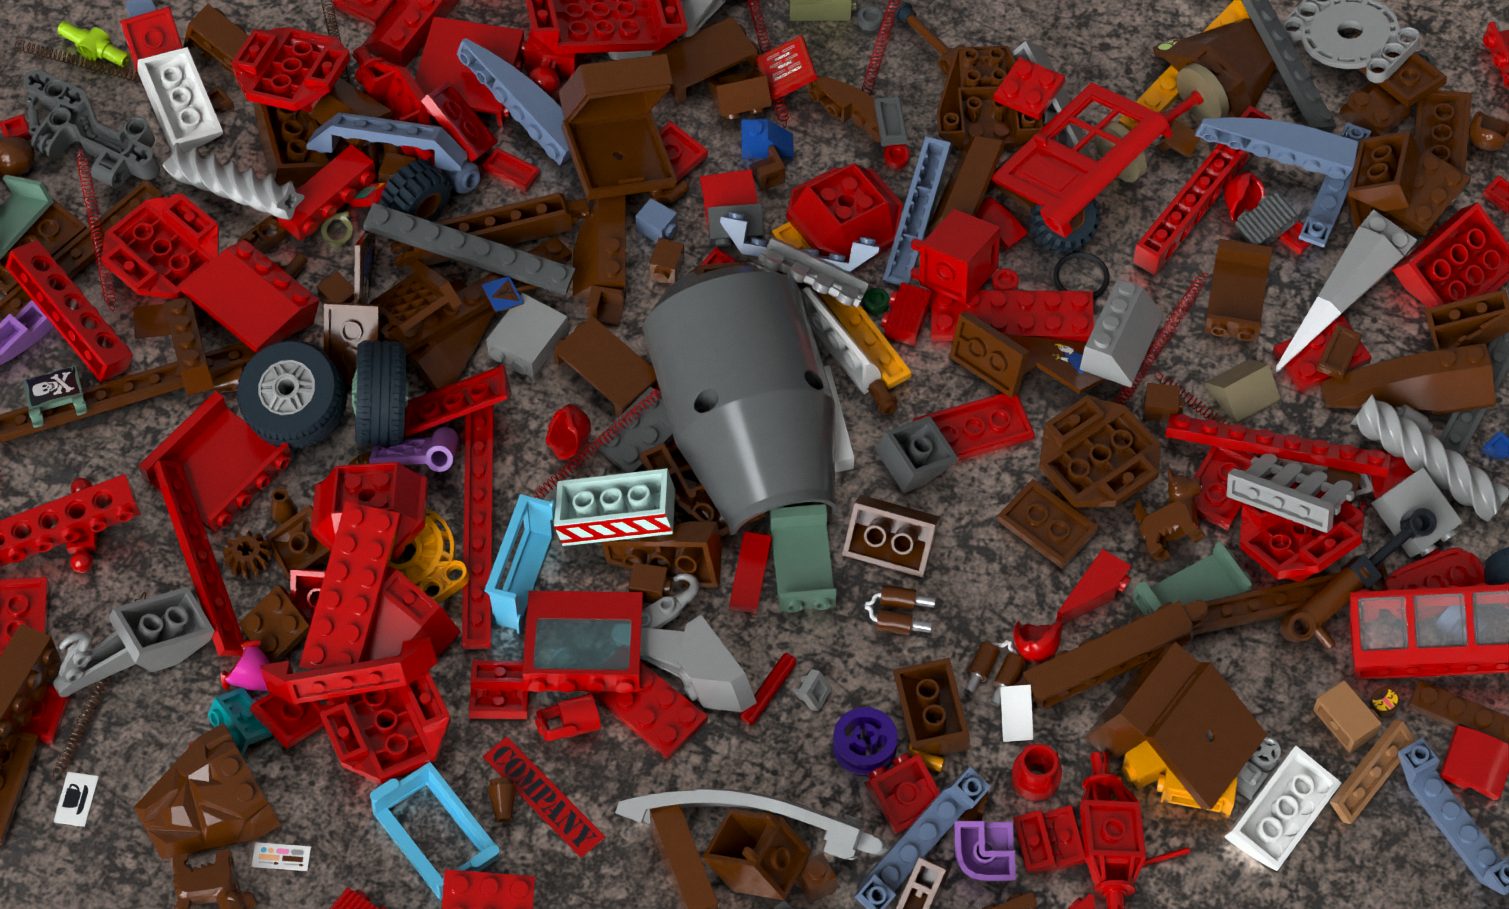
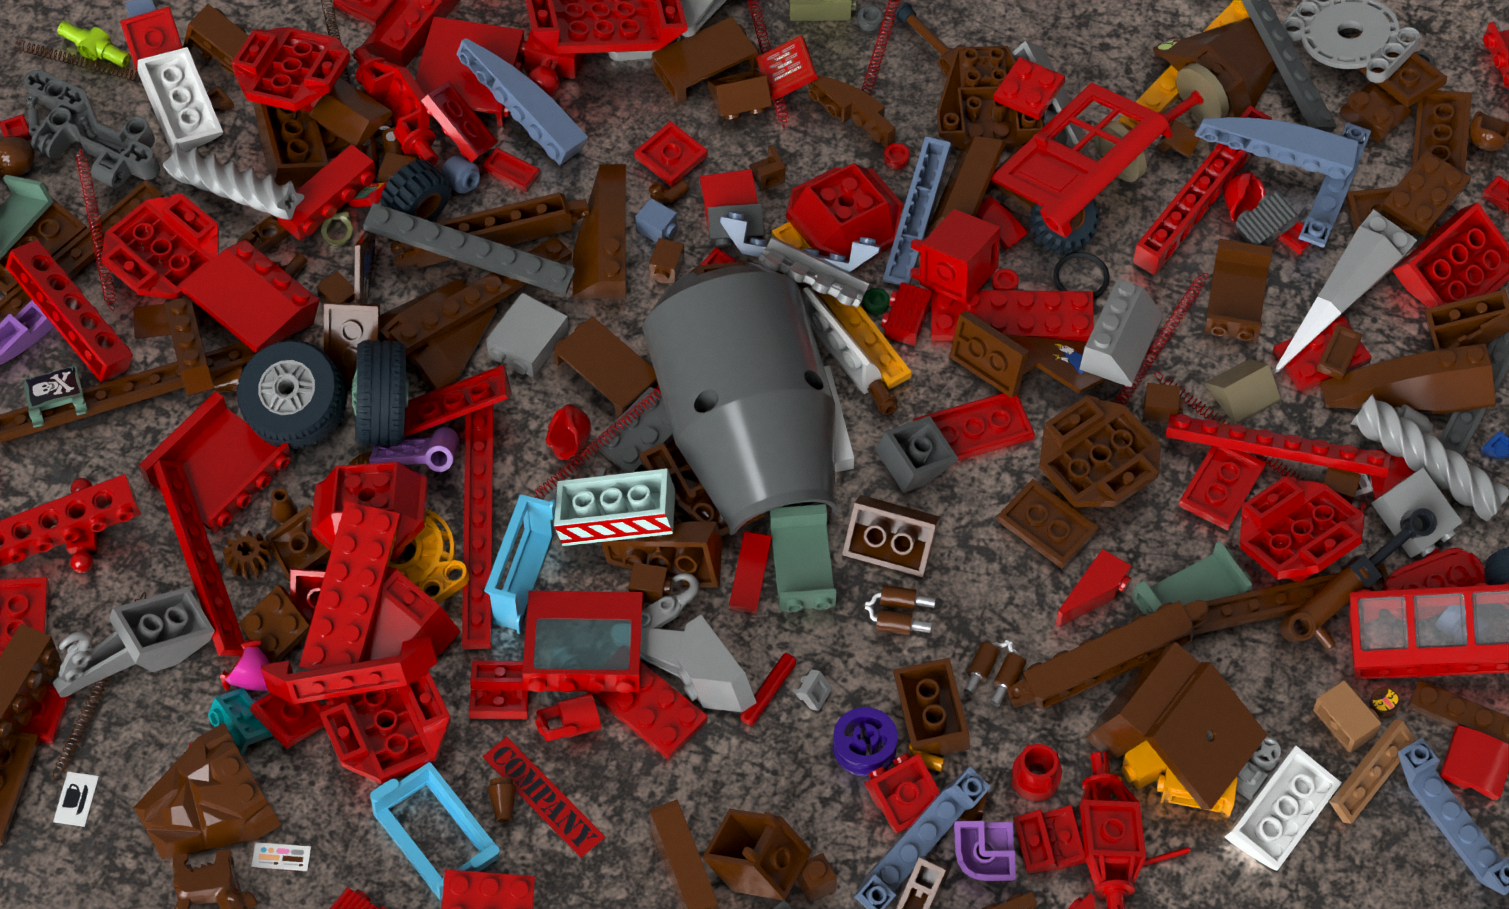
(416, 297): reddish brown fence -> none
(448, 152): sand blue slope -> none
(503, 294): piece -> none
(605, 305): reddish brown panel -> none
(611, 114): reddish brown container -> none
(762, 133): blue slope -> none
(844, 836): light grey windscreen -> none
(890, 121): dark grey tile -> none
(1016, 713): white sticker -> none
(1037, 642): red hair -> none
(1173, 519): reddish brown animal -> none
(1280, 499): light grey fence -> none
(1385, 171): reddish brown slope -> none

